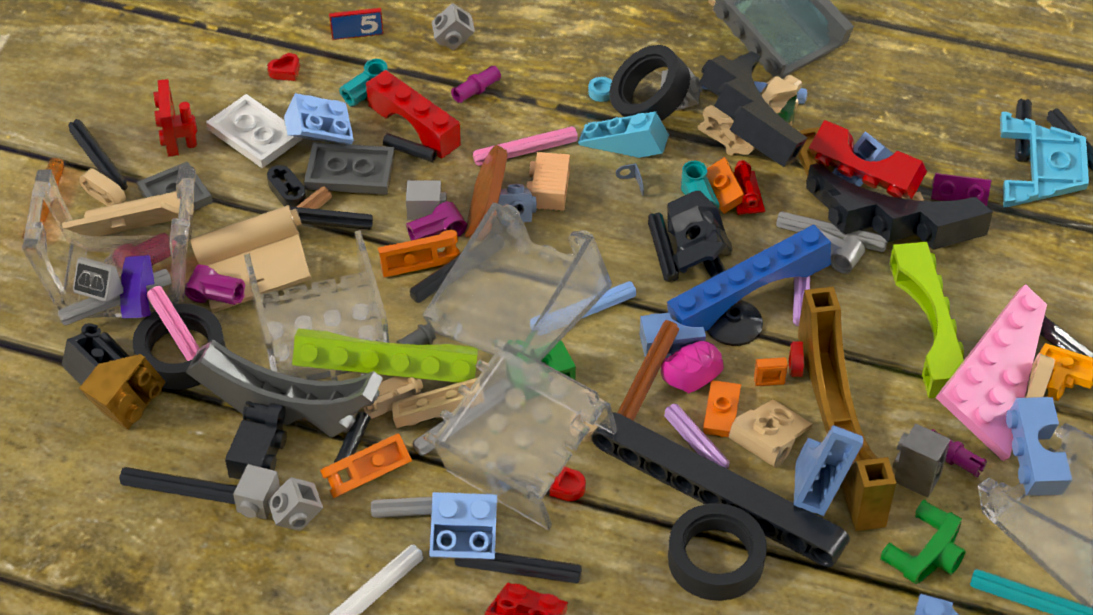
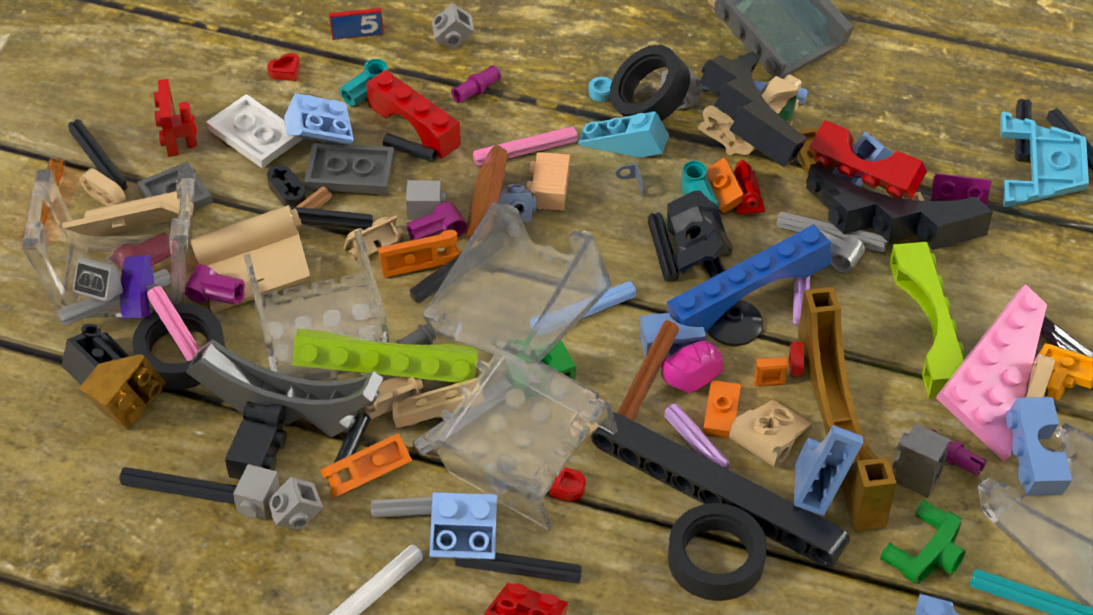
(381, 231): none -> tan hinge

